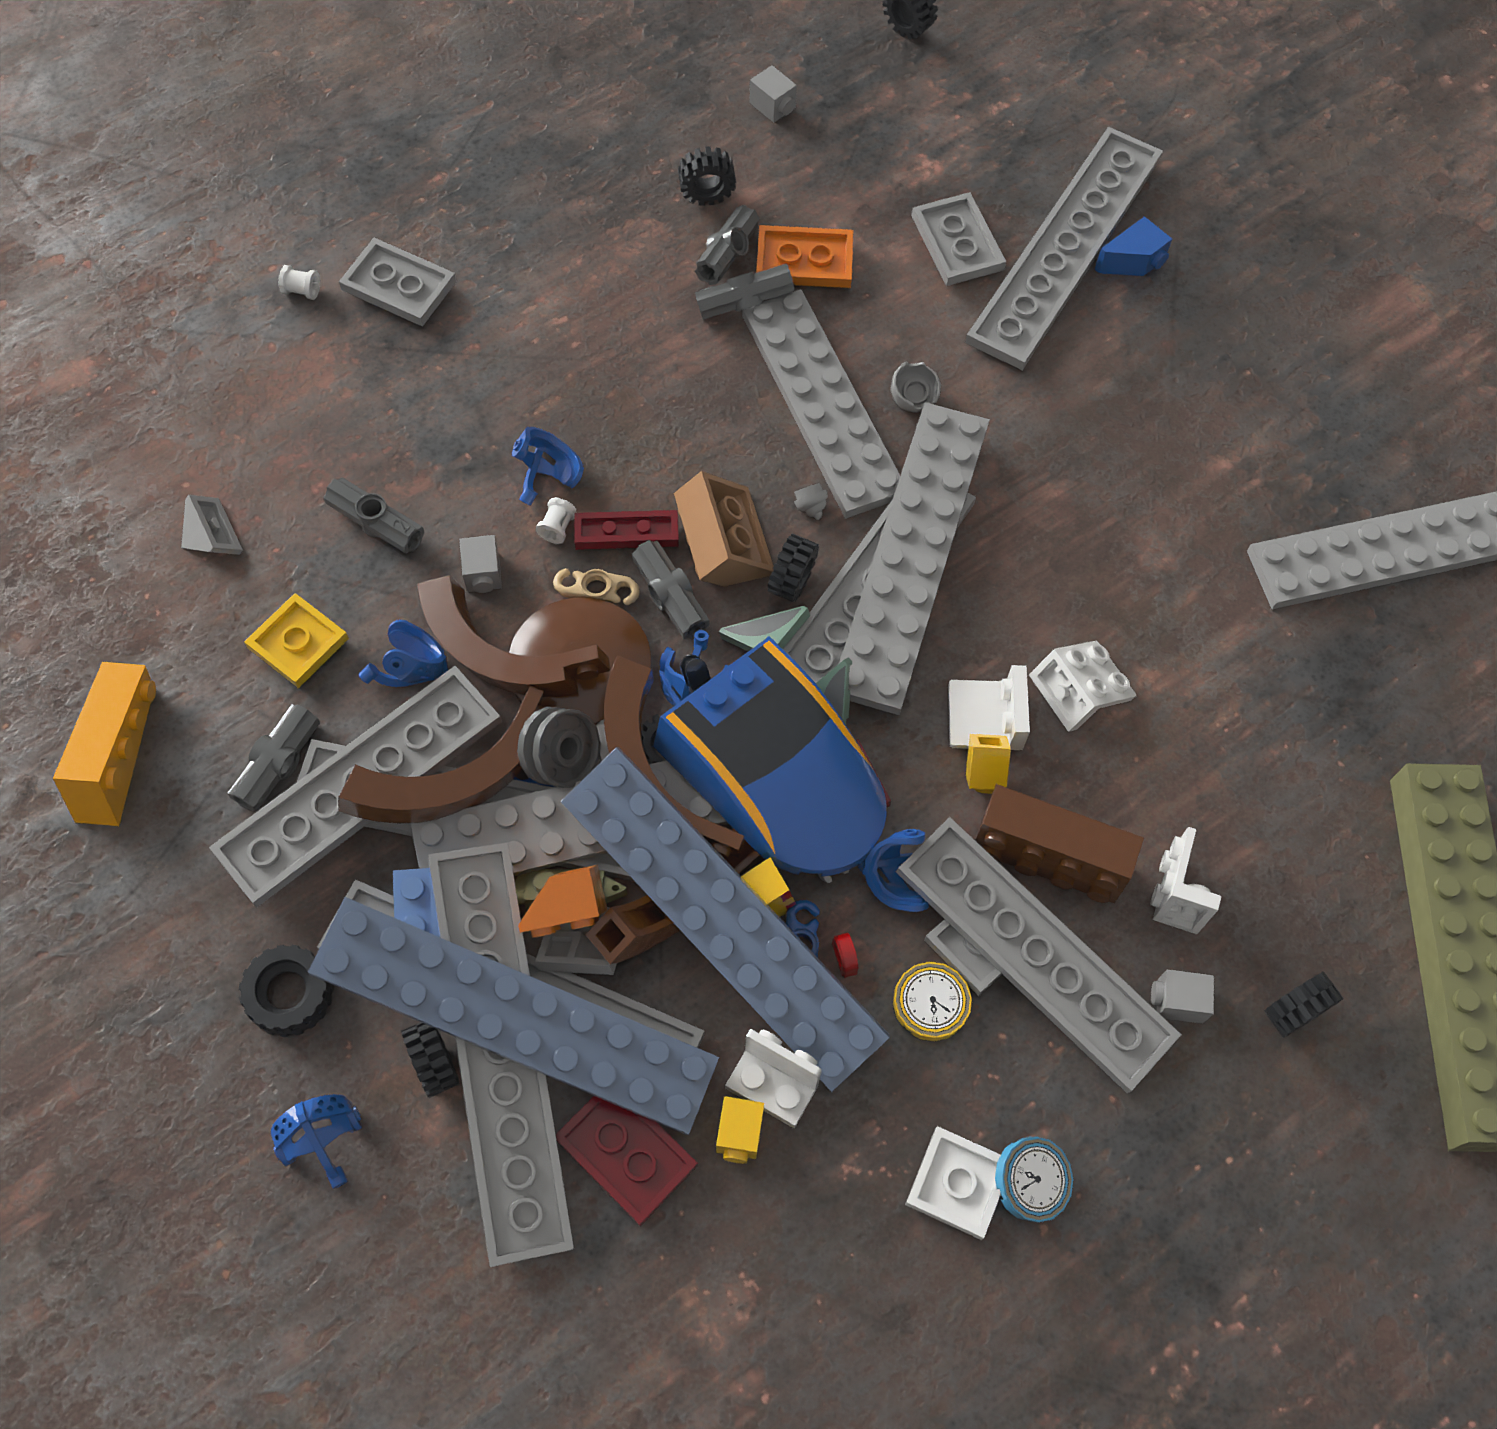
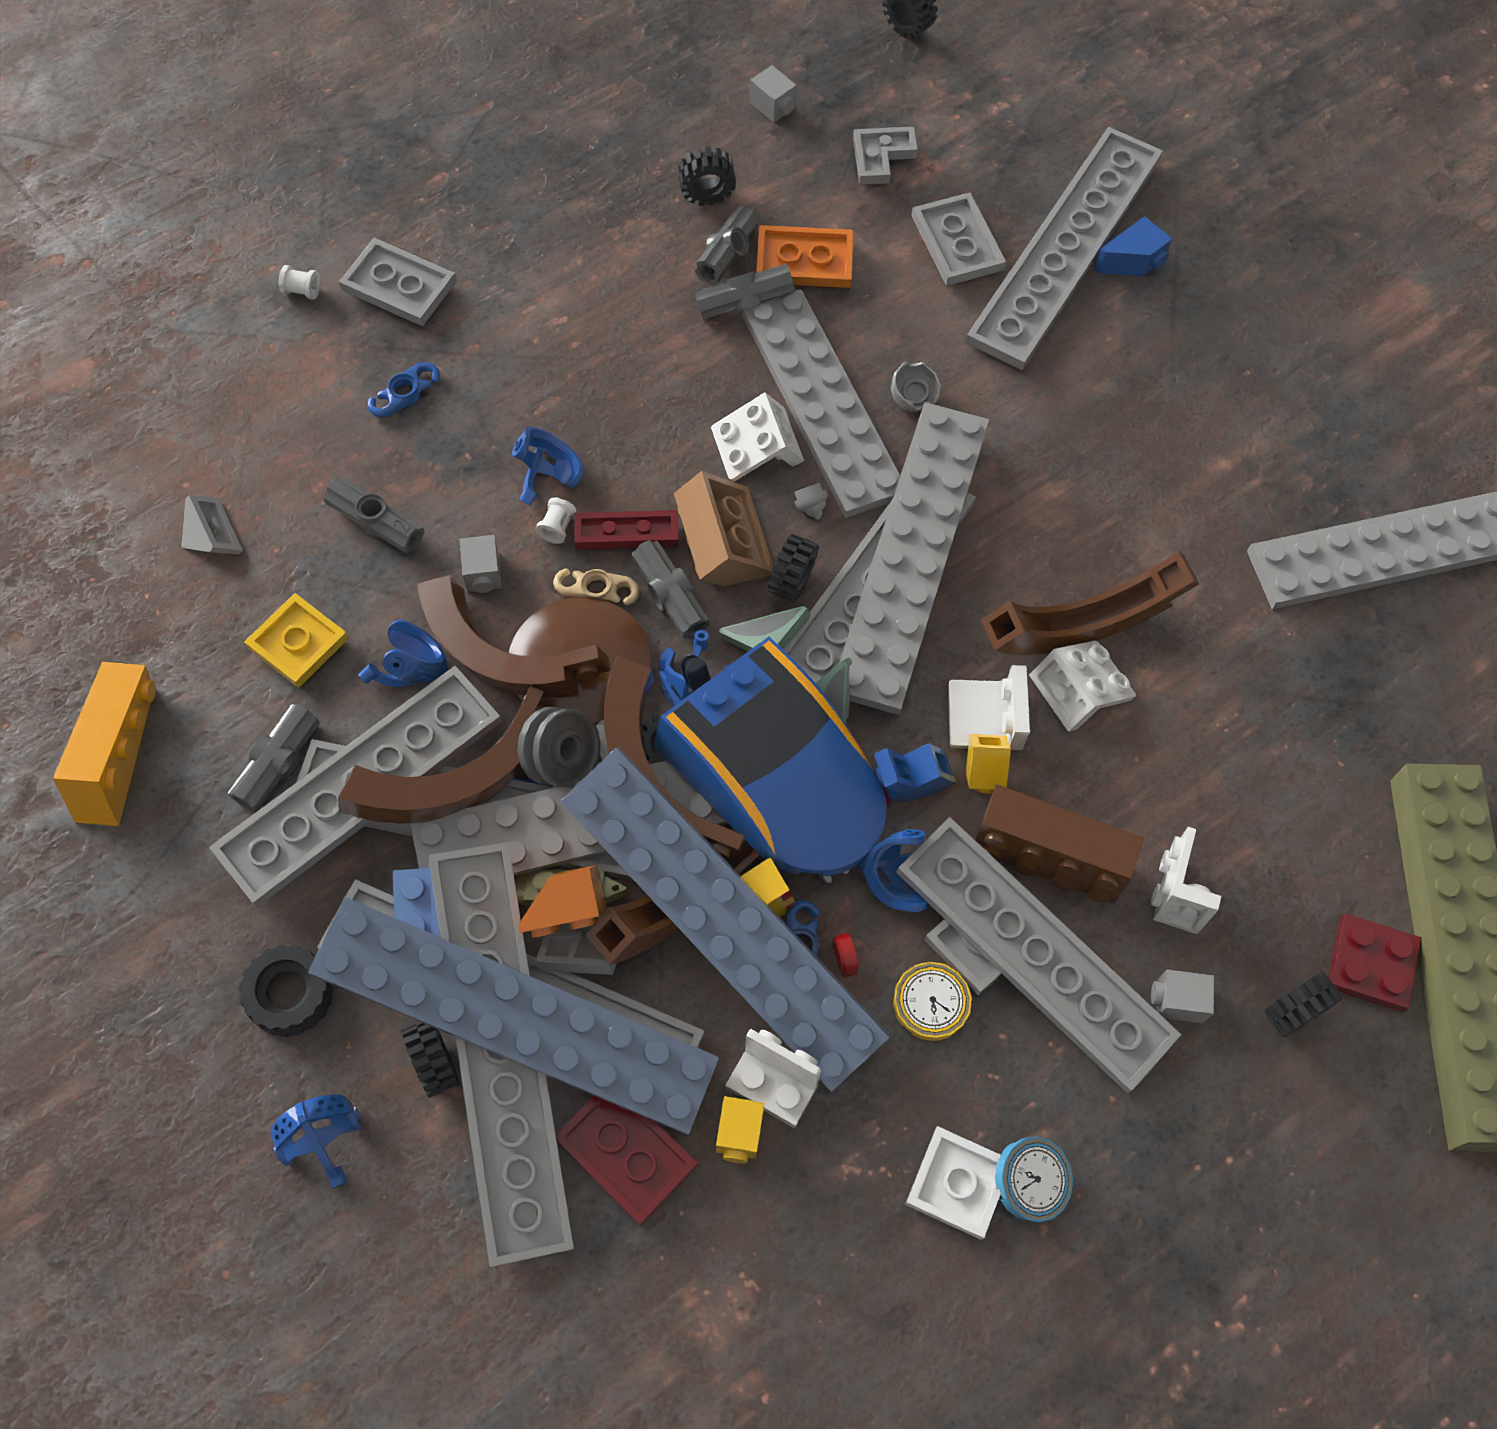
(408, 377): none -> blue piece
(756, 436): none -> white bracket
(877, 147): none -> light grey plate
(915, 773): none -> blue brick
(1040, 630): none -> reddish brown arch
(1374, 962): none -> dark red plate

